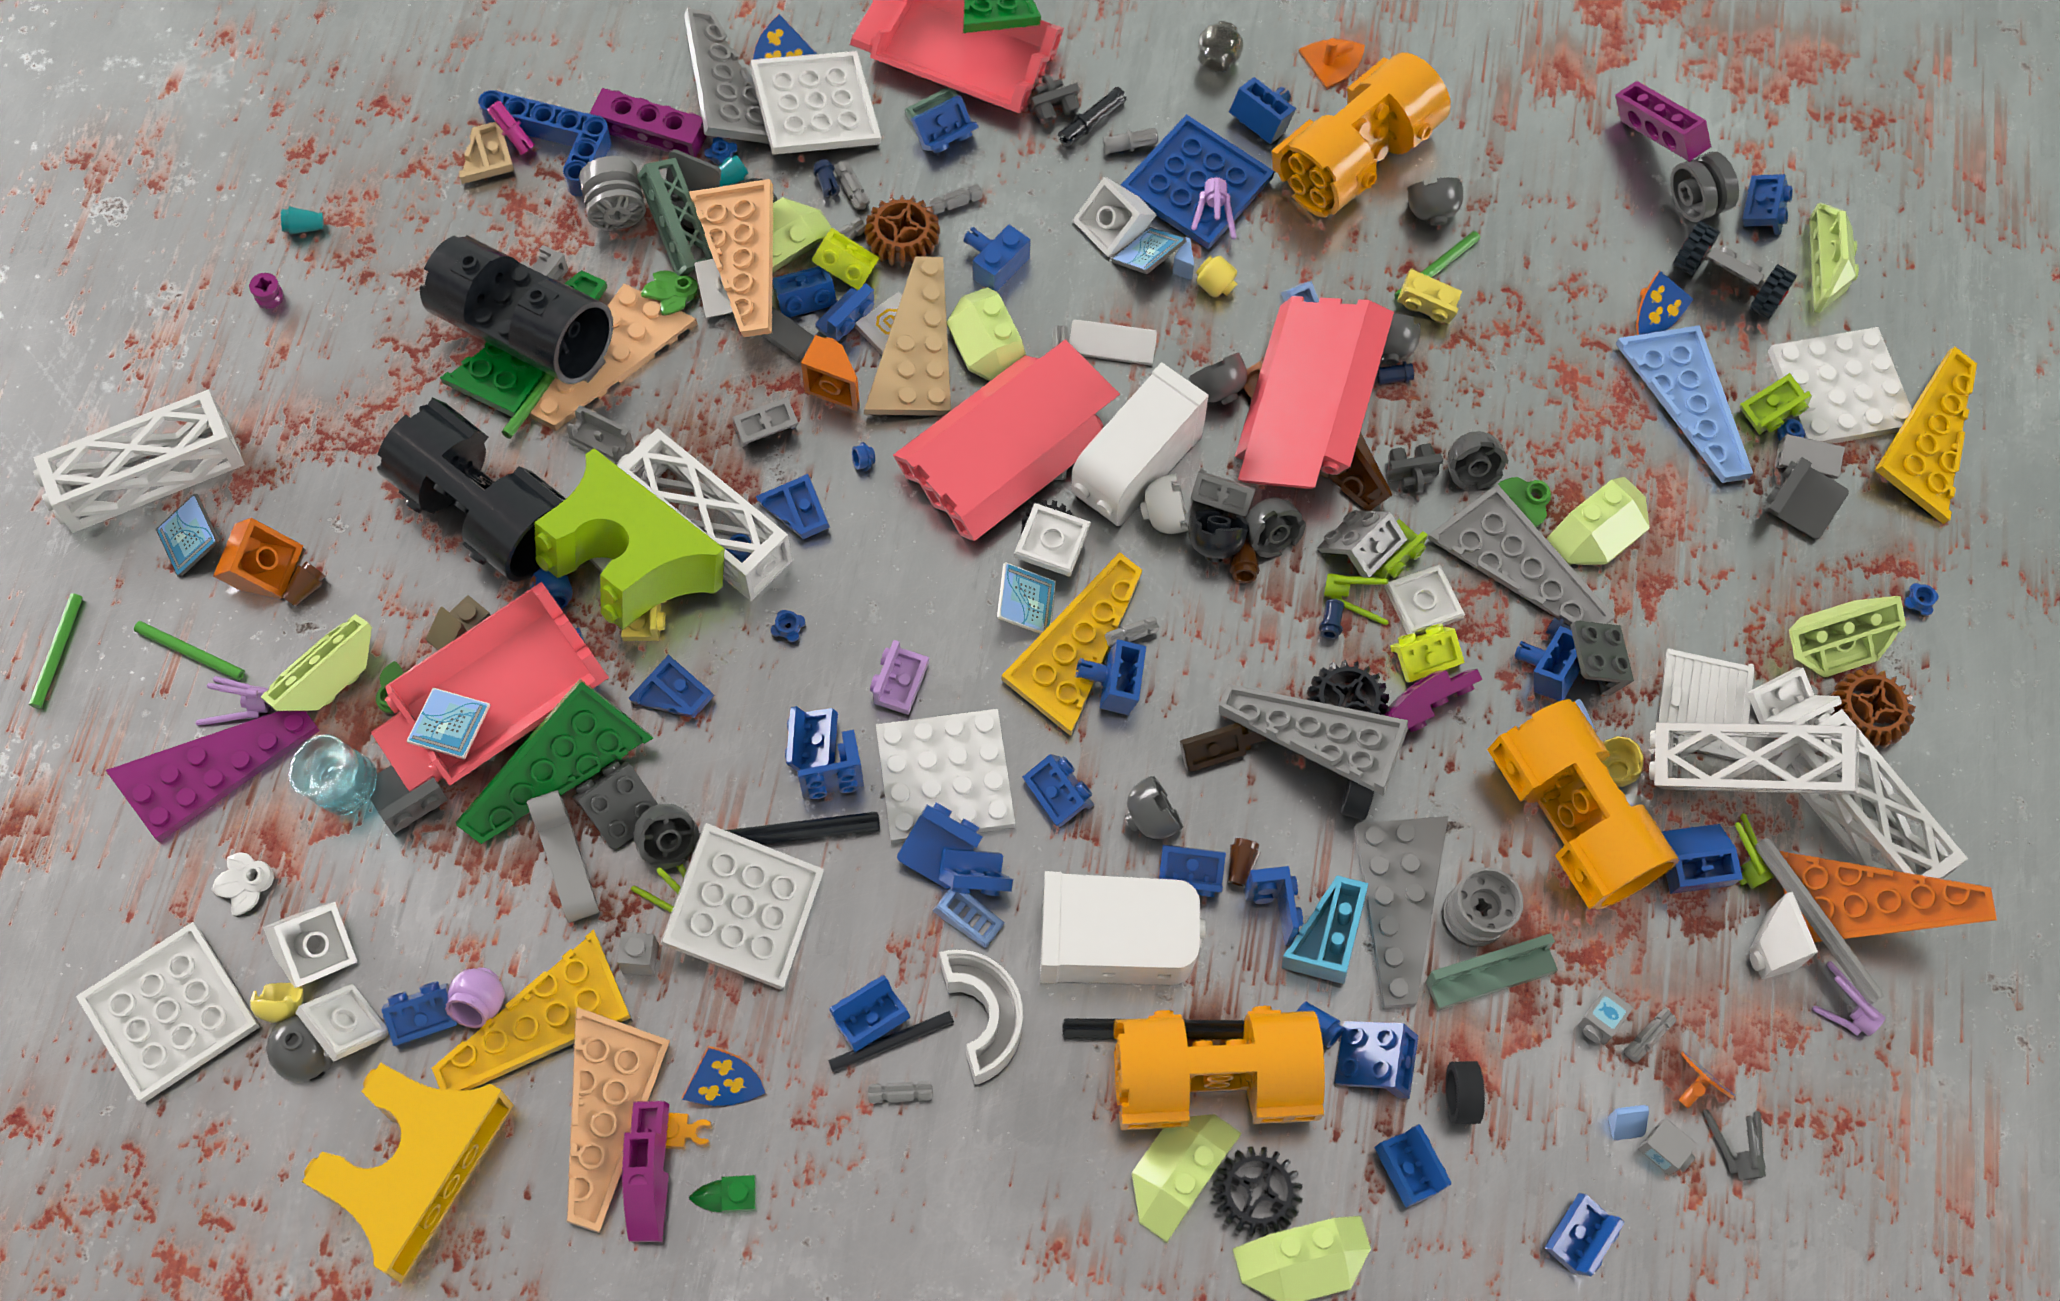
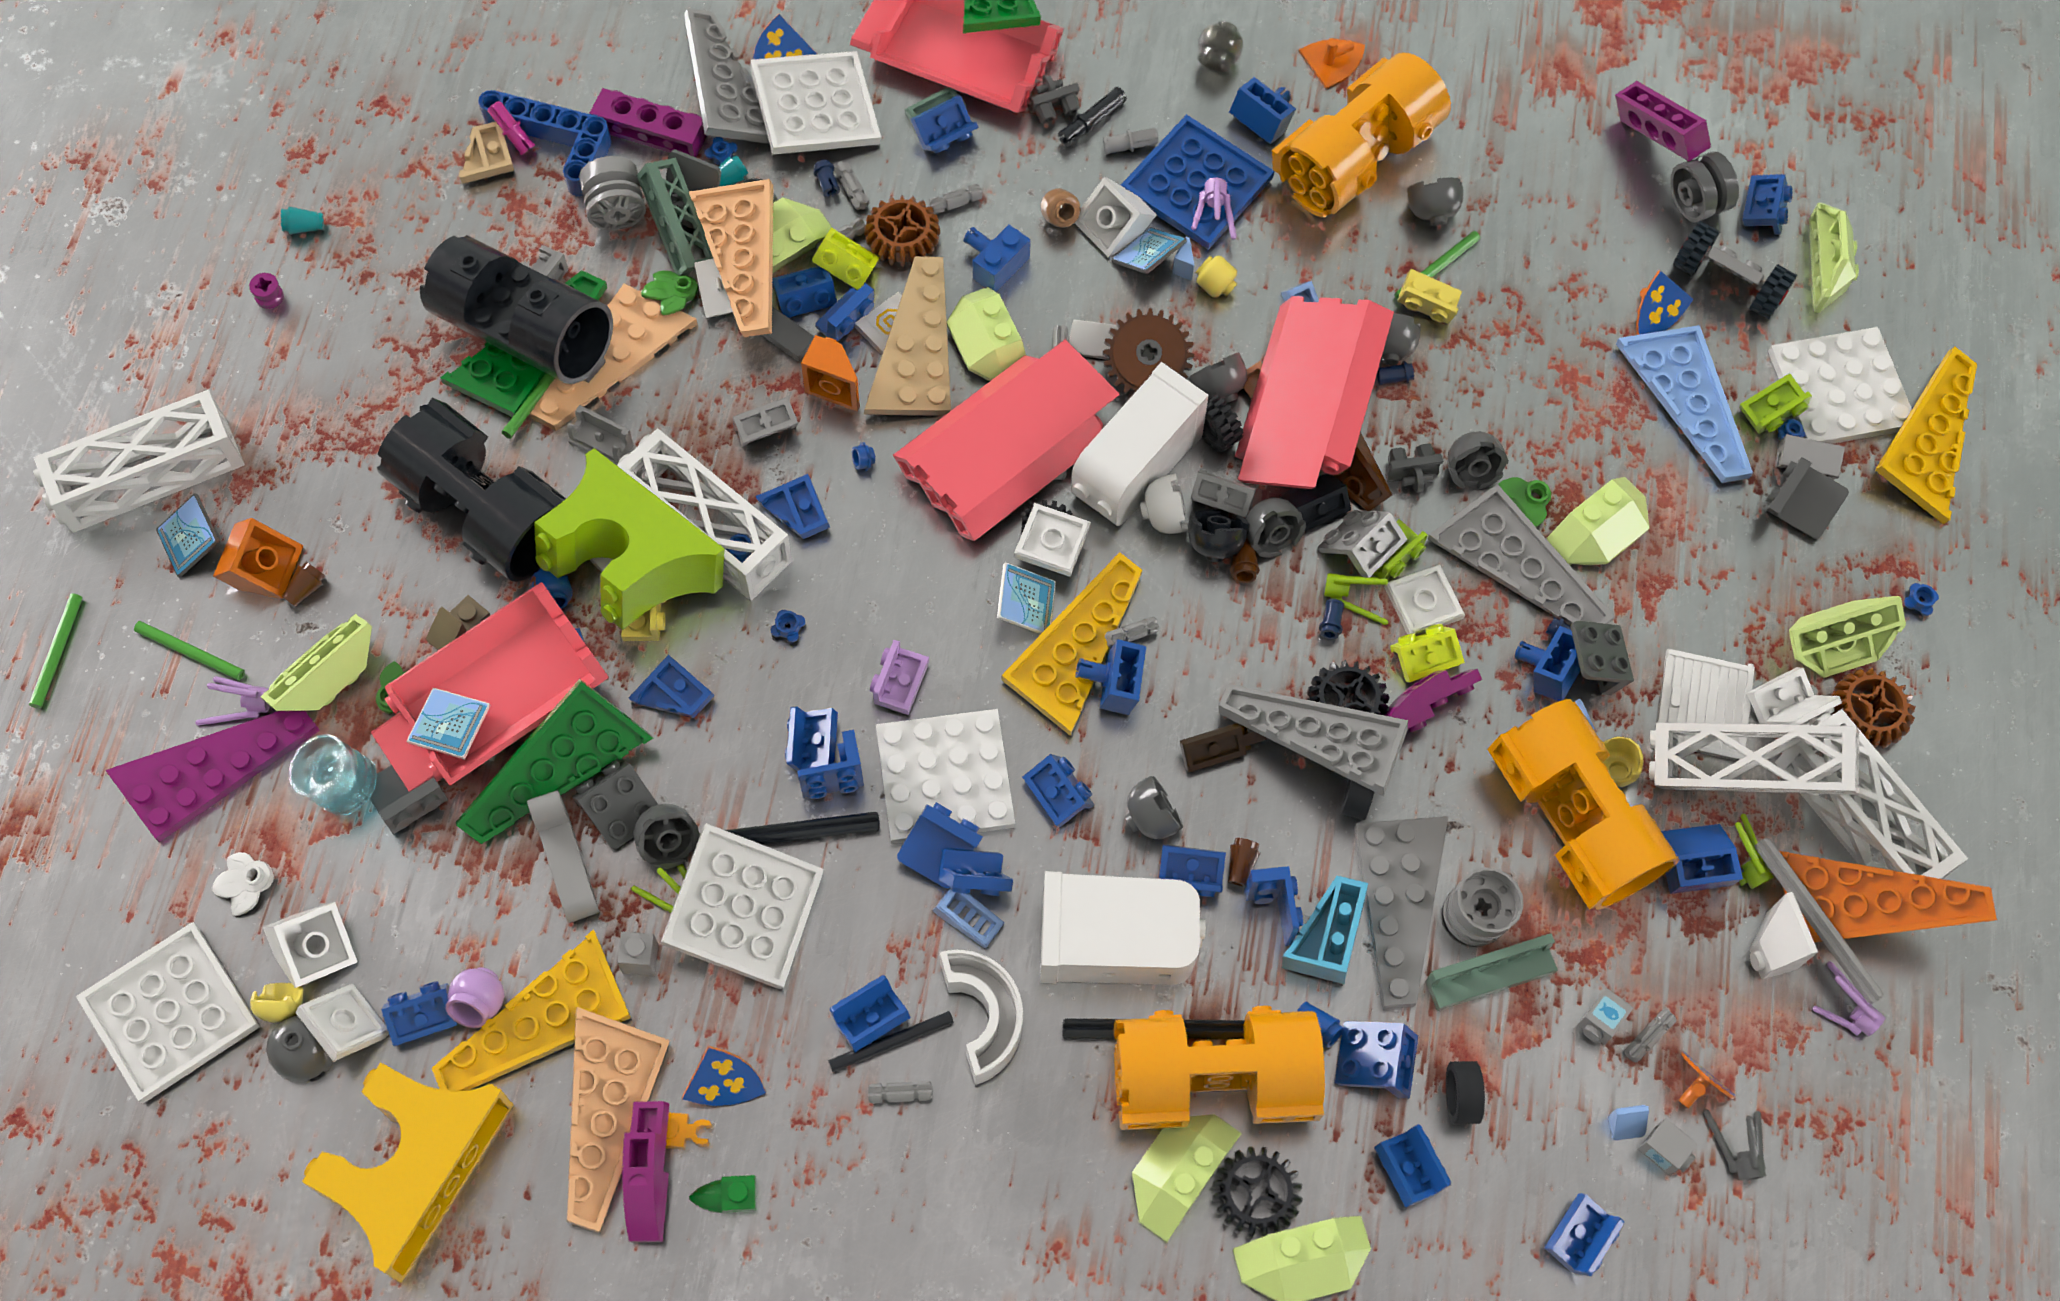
(1060, 207): none -> medium nougat head
(1144, 333): none -> reddish brown gear
(1221, 425): none -> black tyre
(1321, 503): none -> black panel

